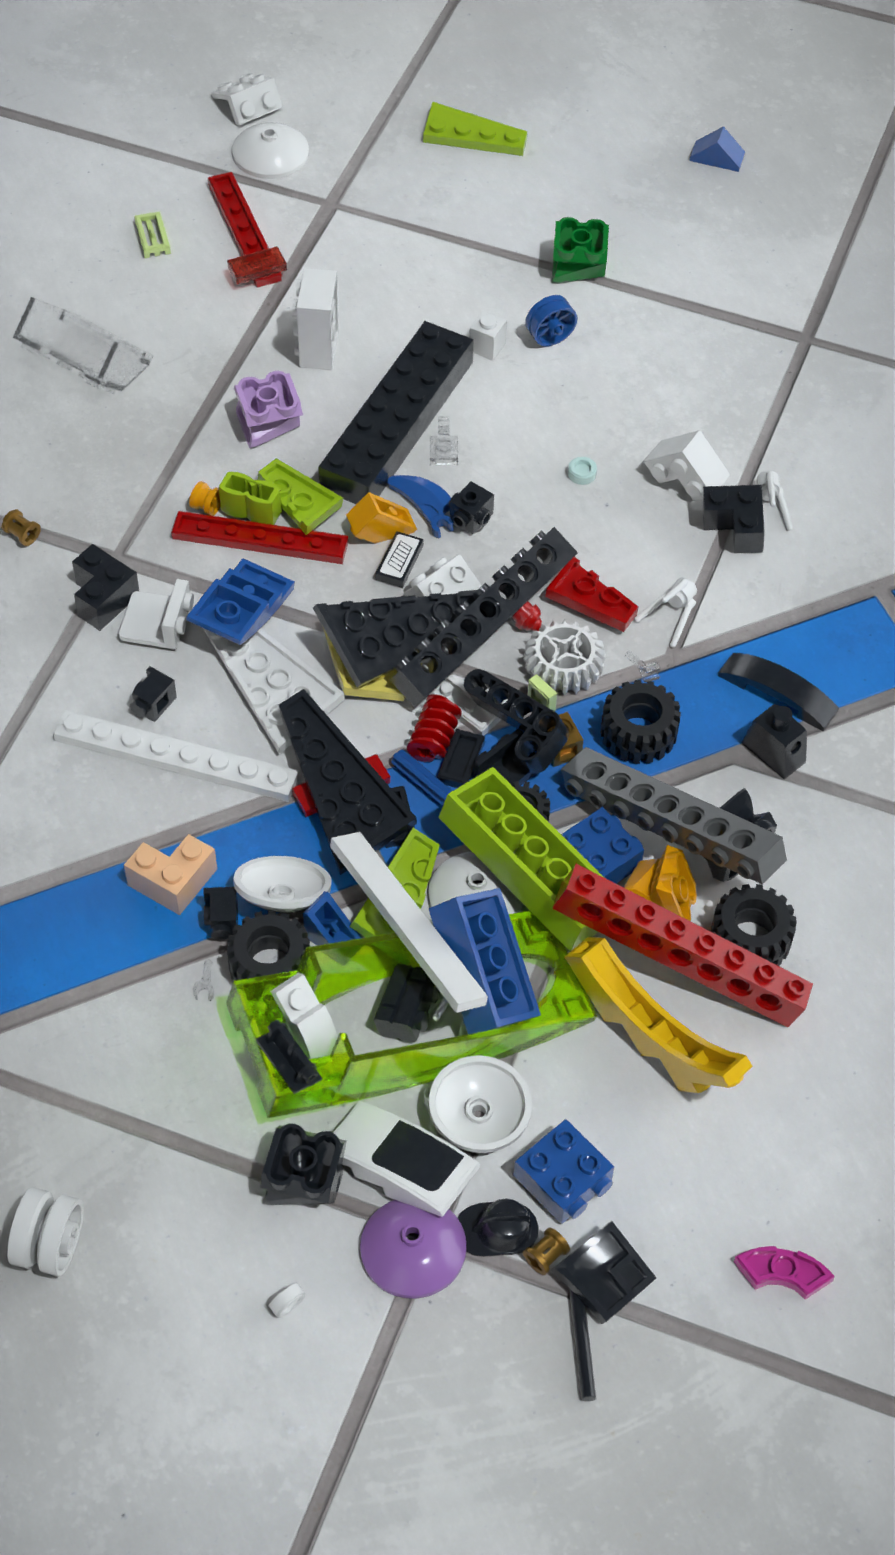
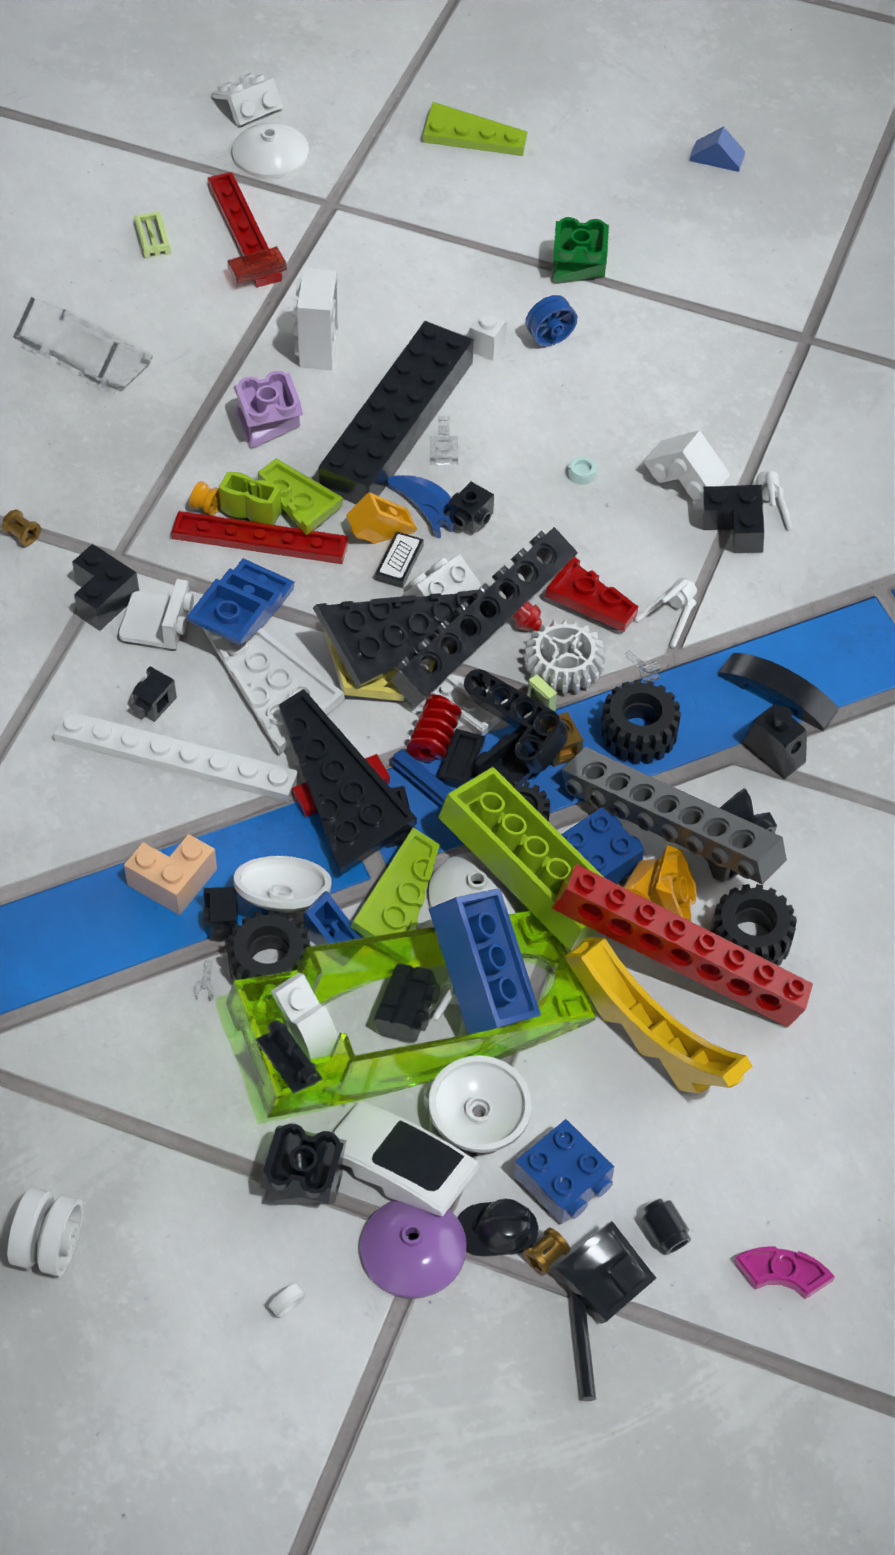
(409, 922): white tile -> none
(666, 1225): none -> black brick

